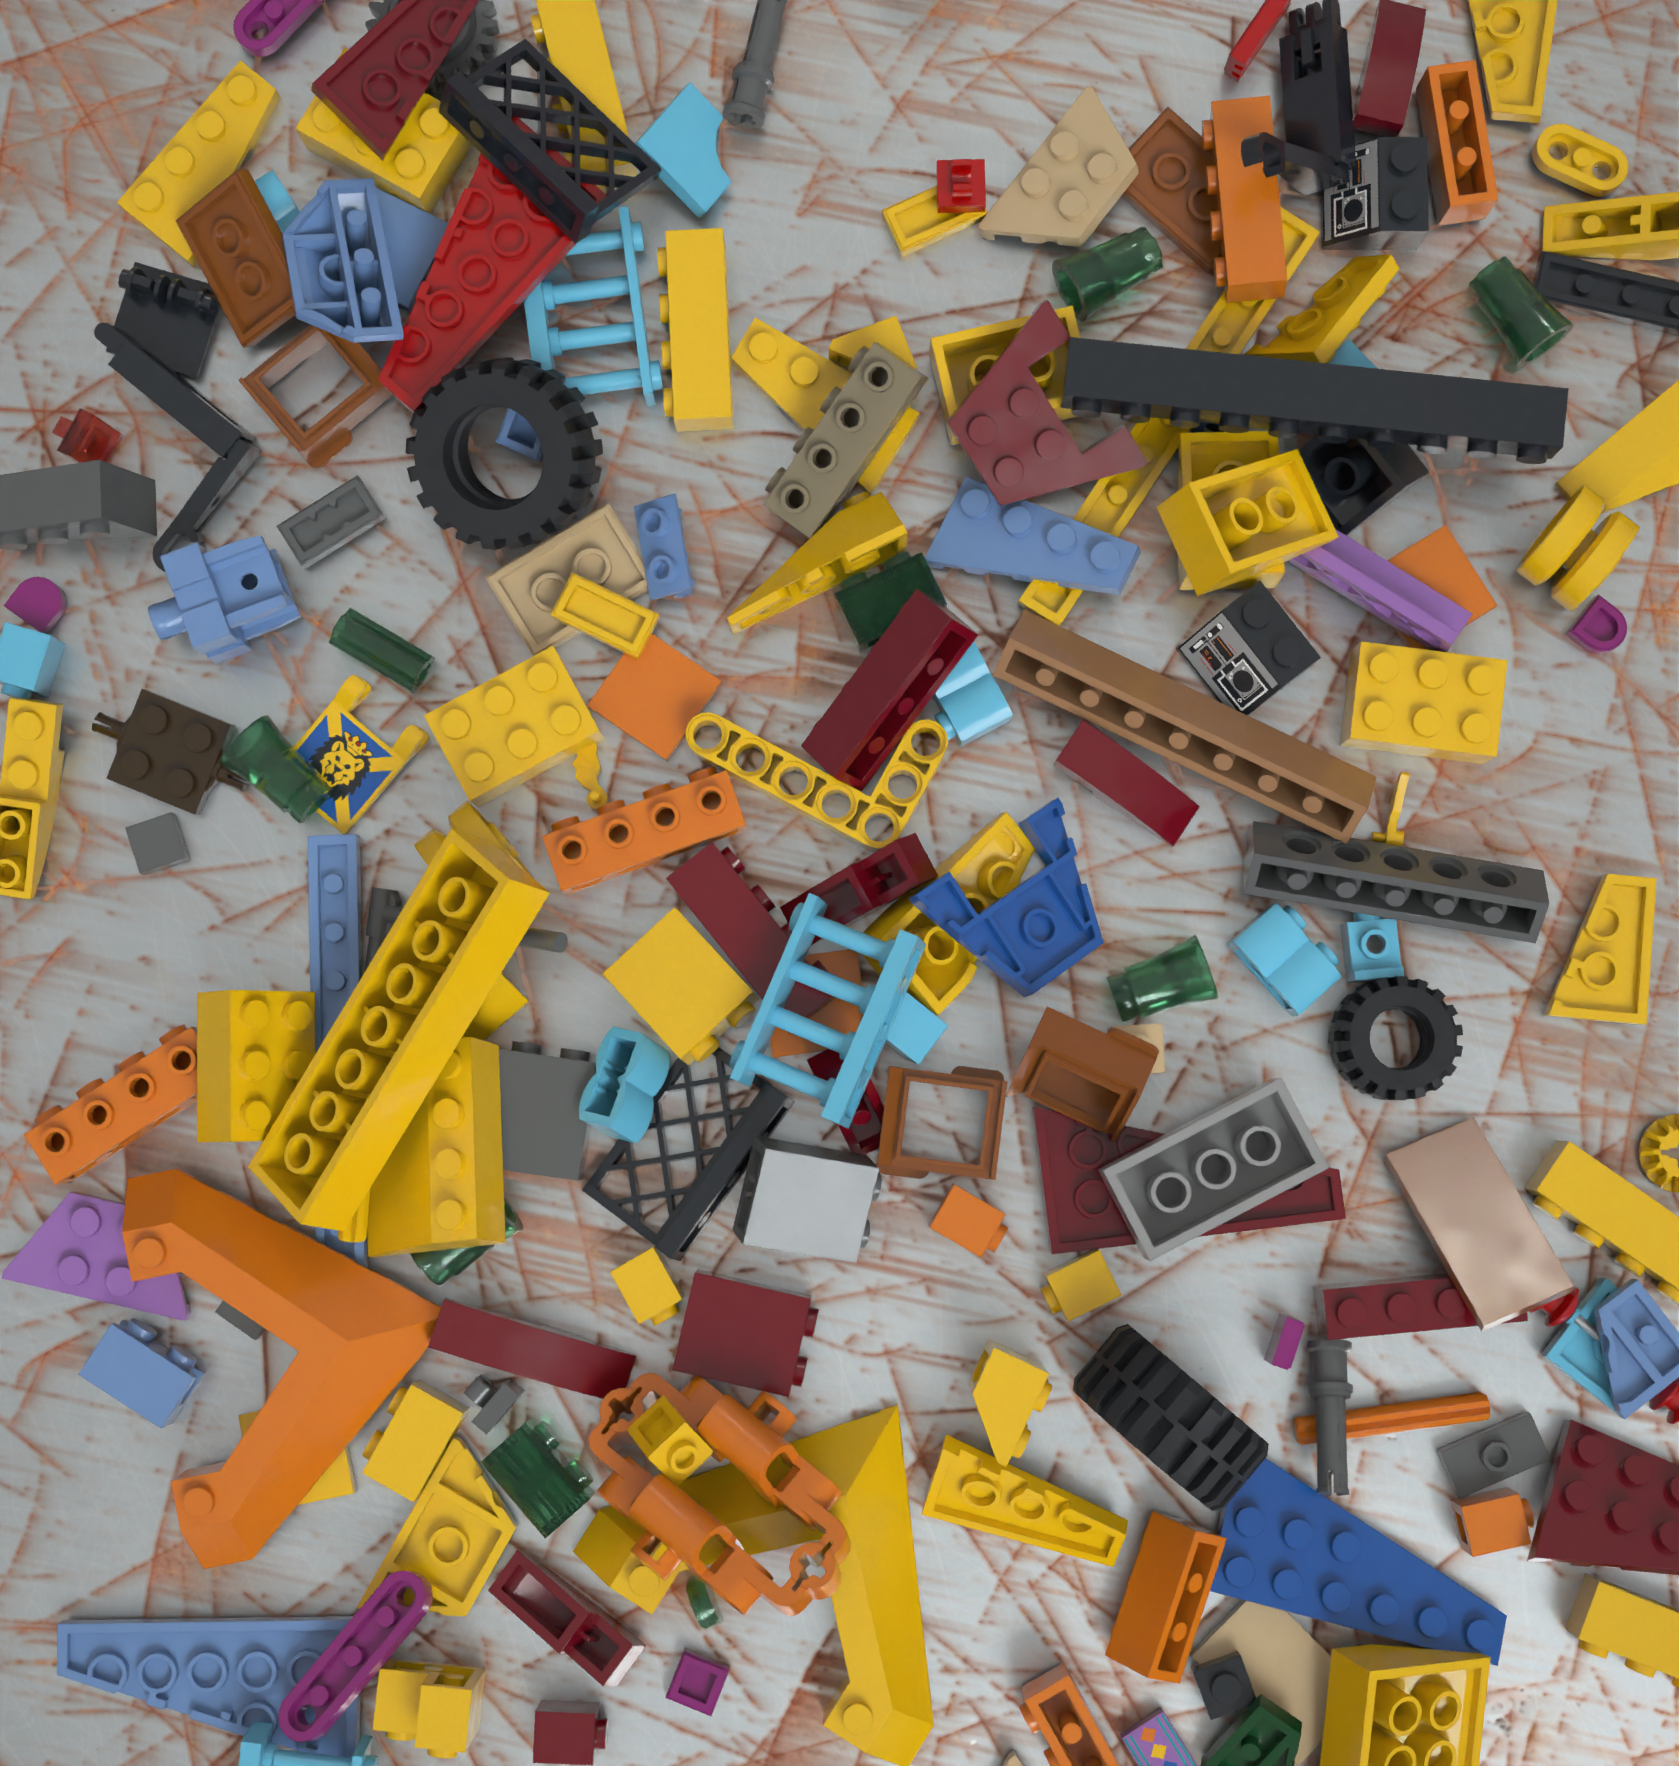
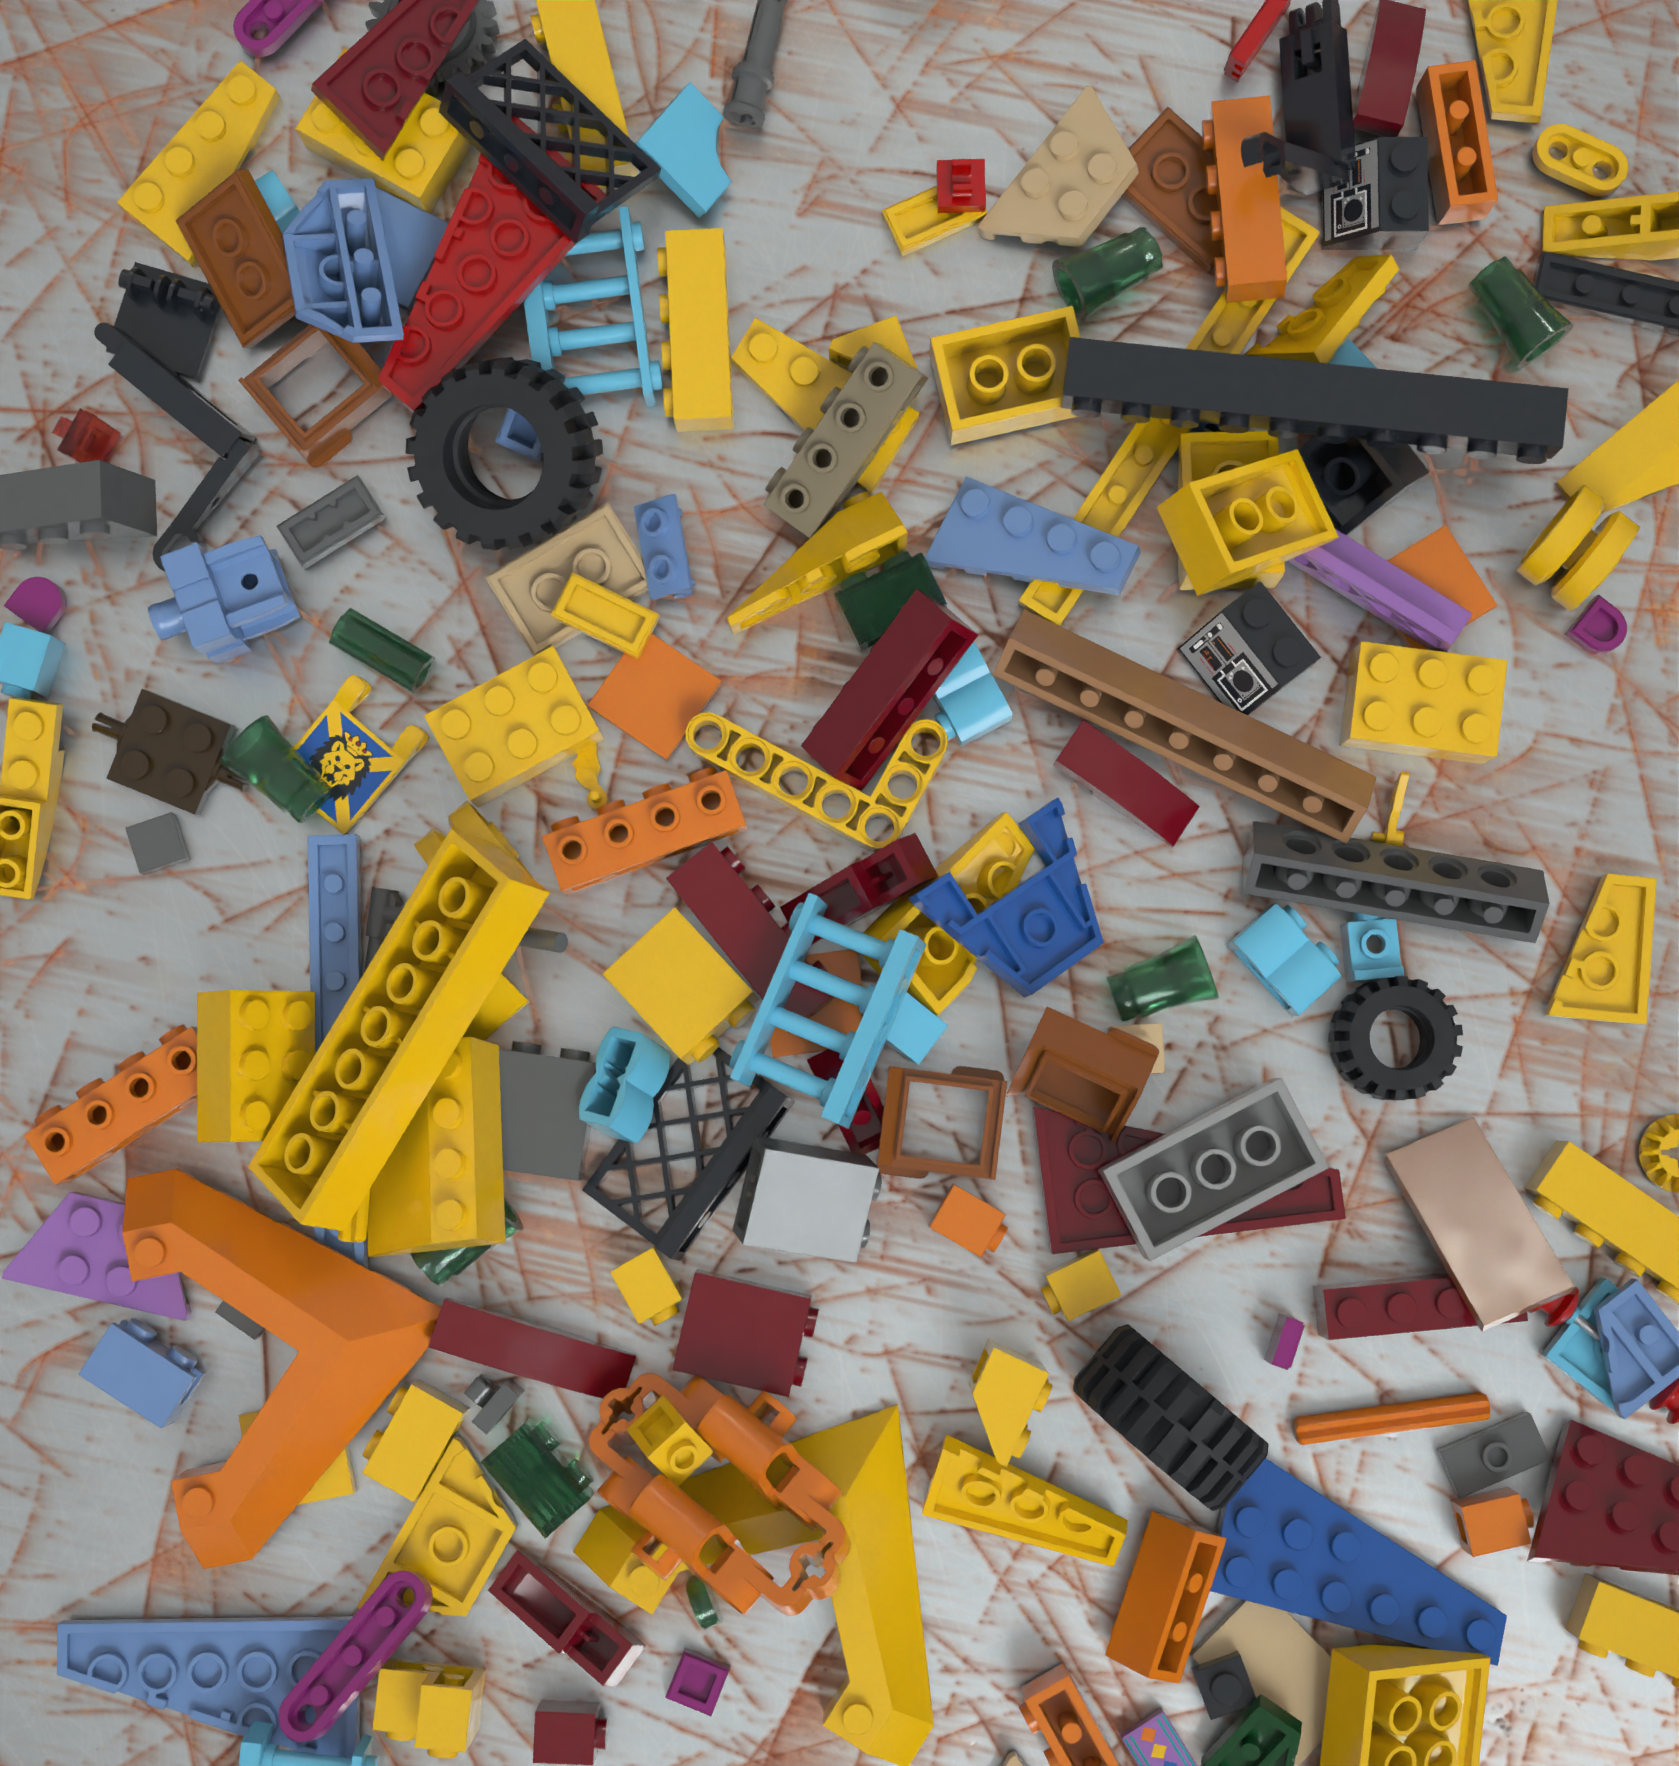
(1018, 435): dark red wing -> none
(1330, 1390): dark grey pin -> none

